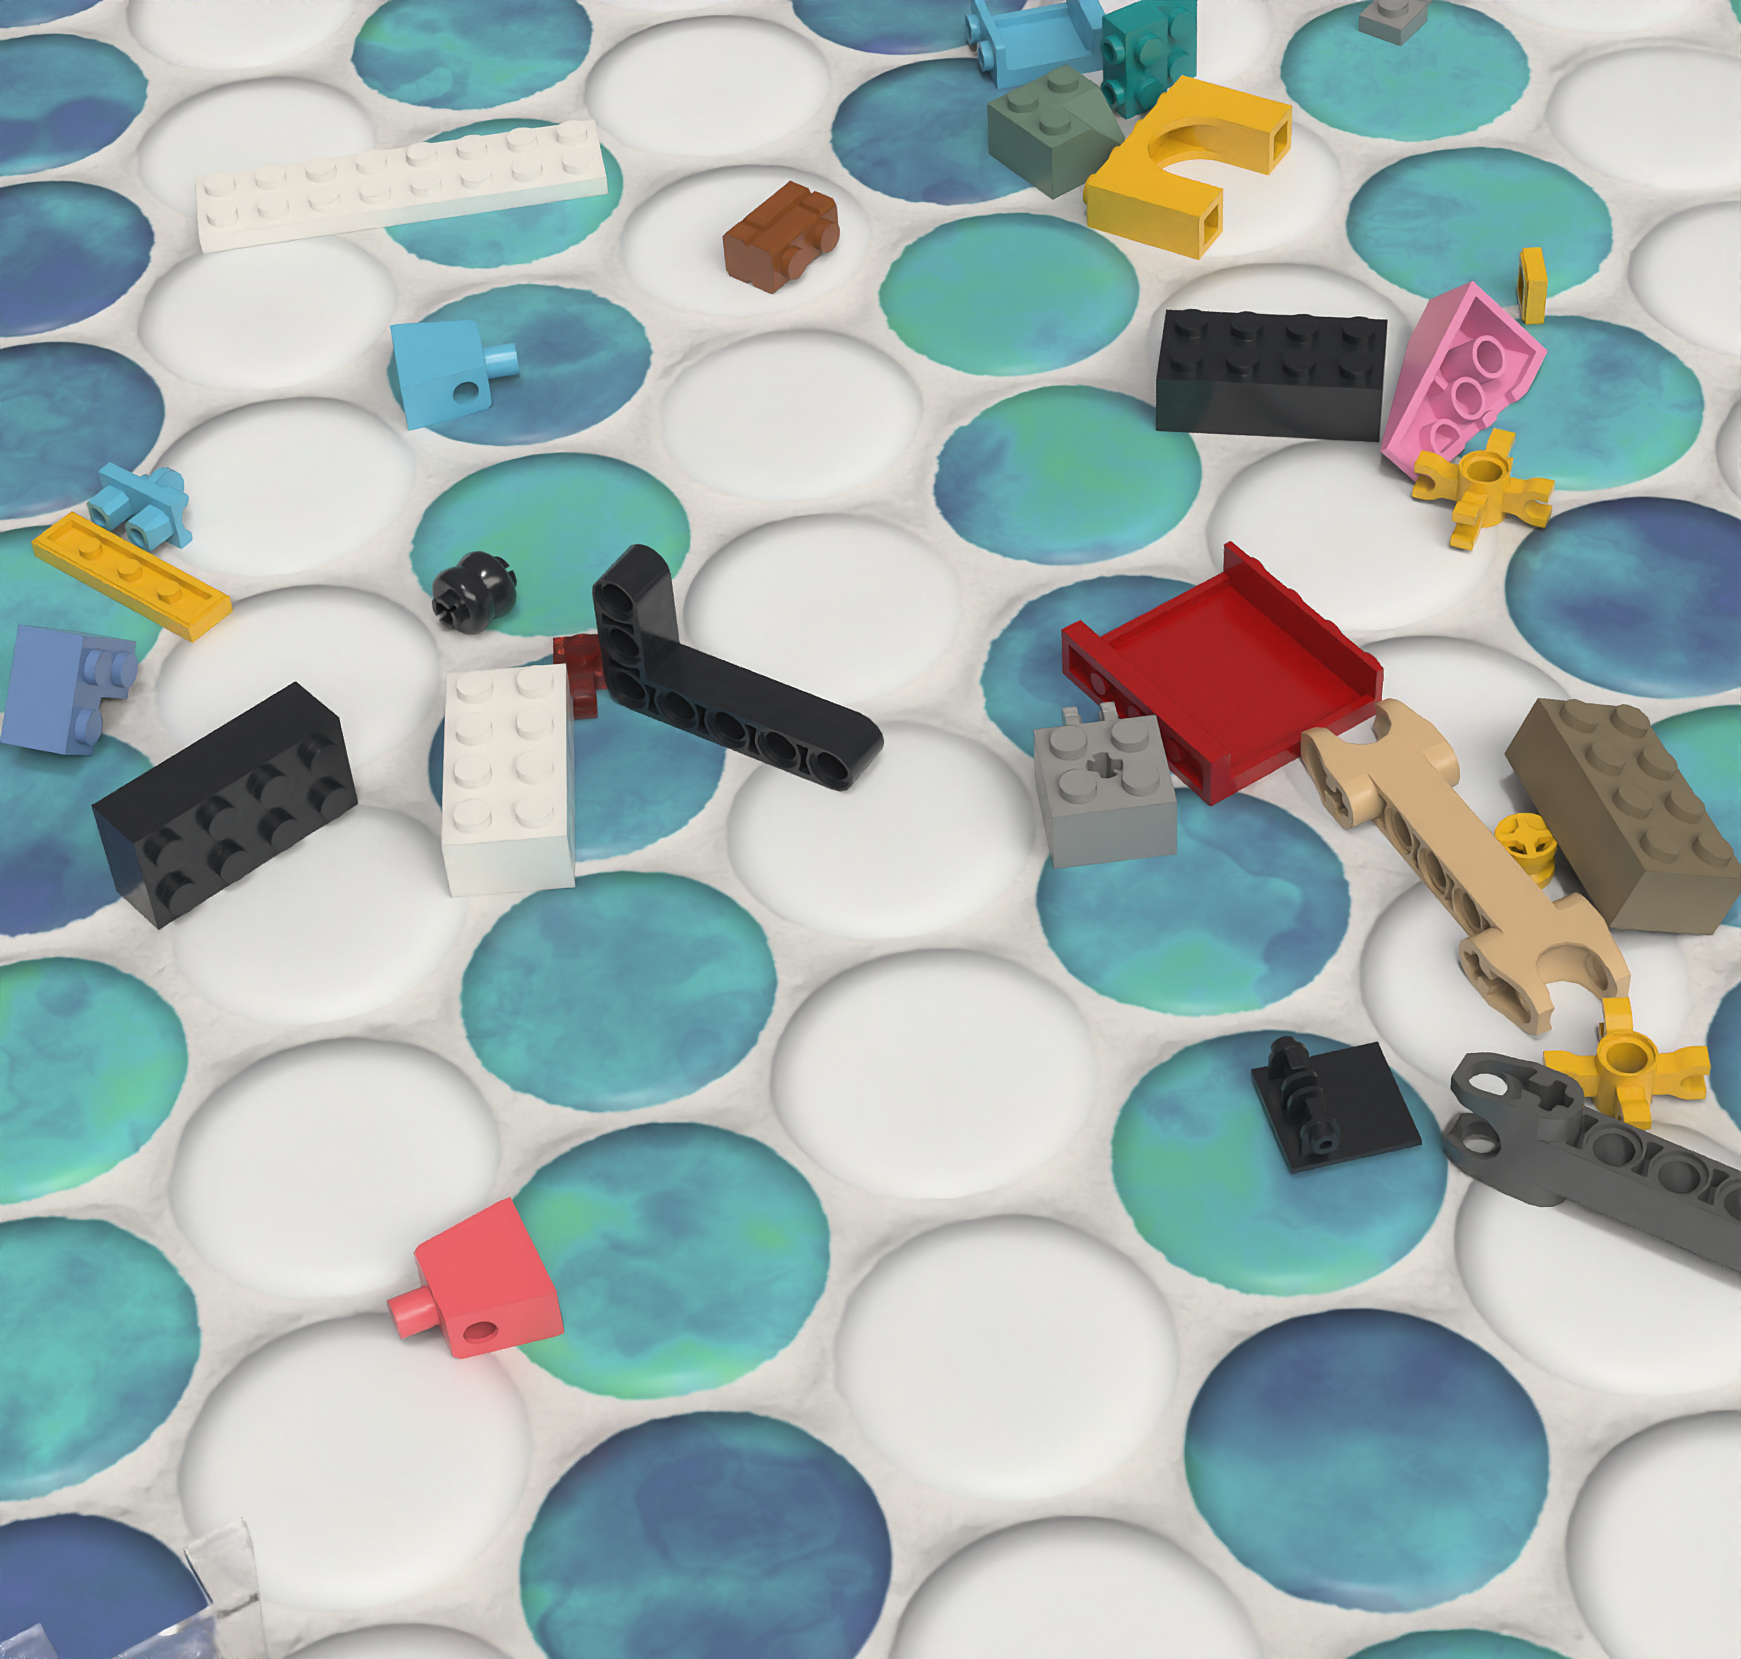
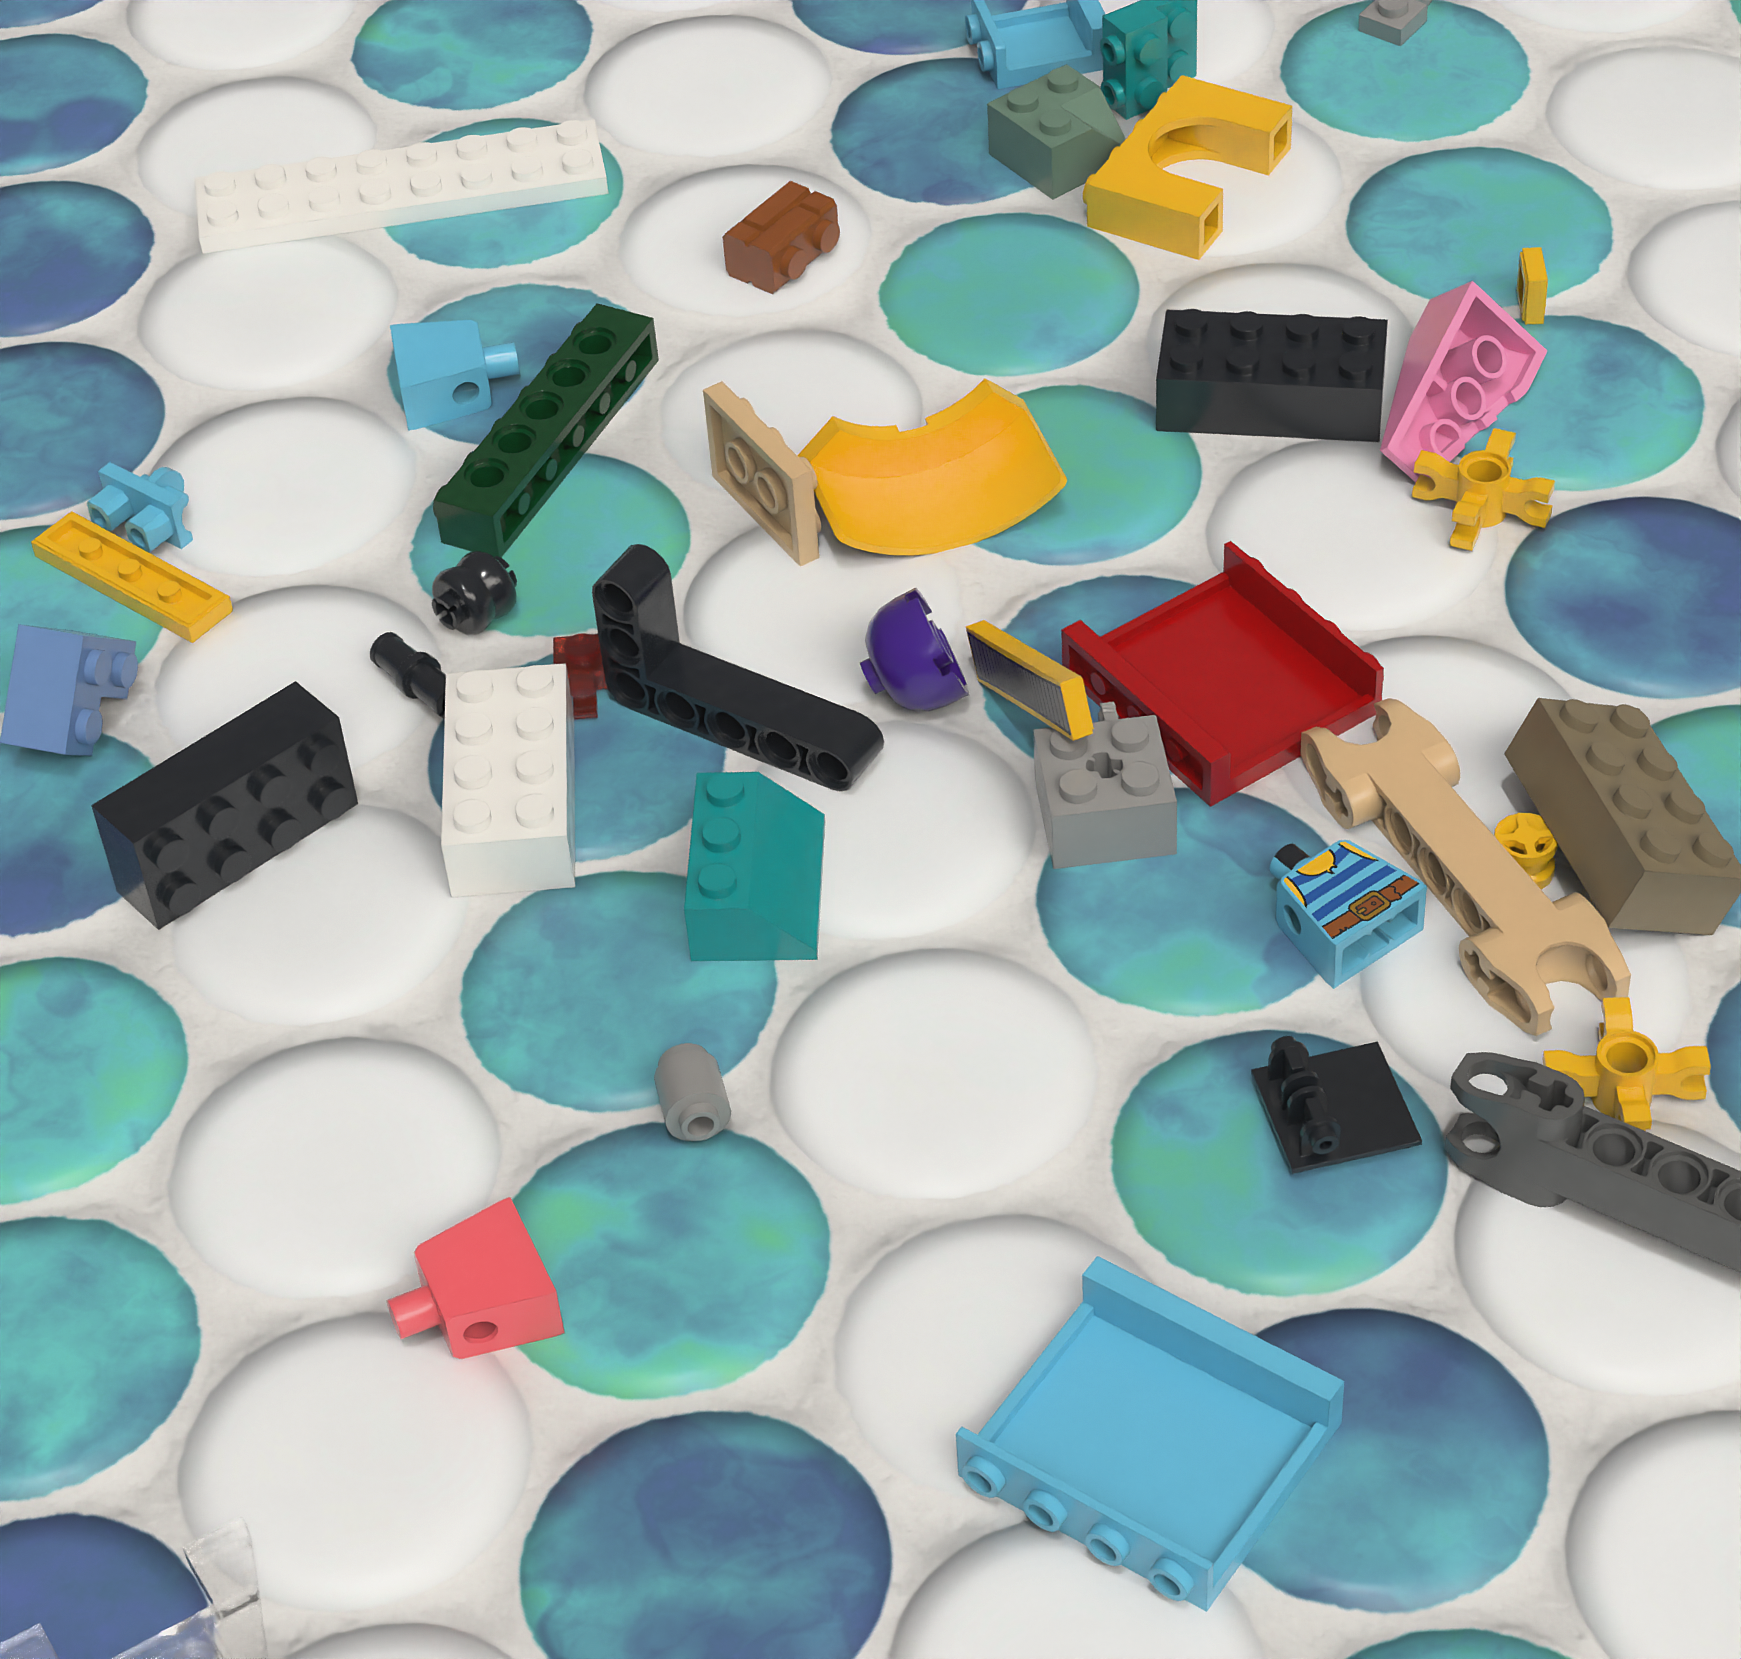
(415, 672): none -> black pin
(546, 431): none -> dark green brick
(691, 1093): none -> light grey brick
(753, 871): none -> teal slope
(762, 473): none -> tan plate
(911, 656): none -> dark purple cylinder
(938, 484): none -> yellow panel
(1030, 680): none -> tile
(1155, 1435): none -> medium azure panel
(1345, 907): none -> medium azure torso

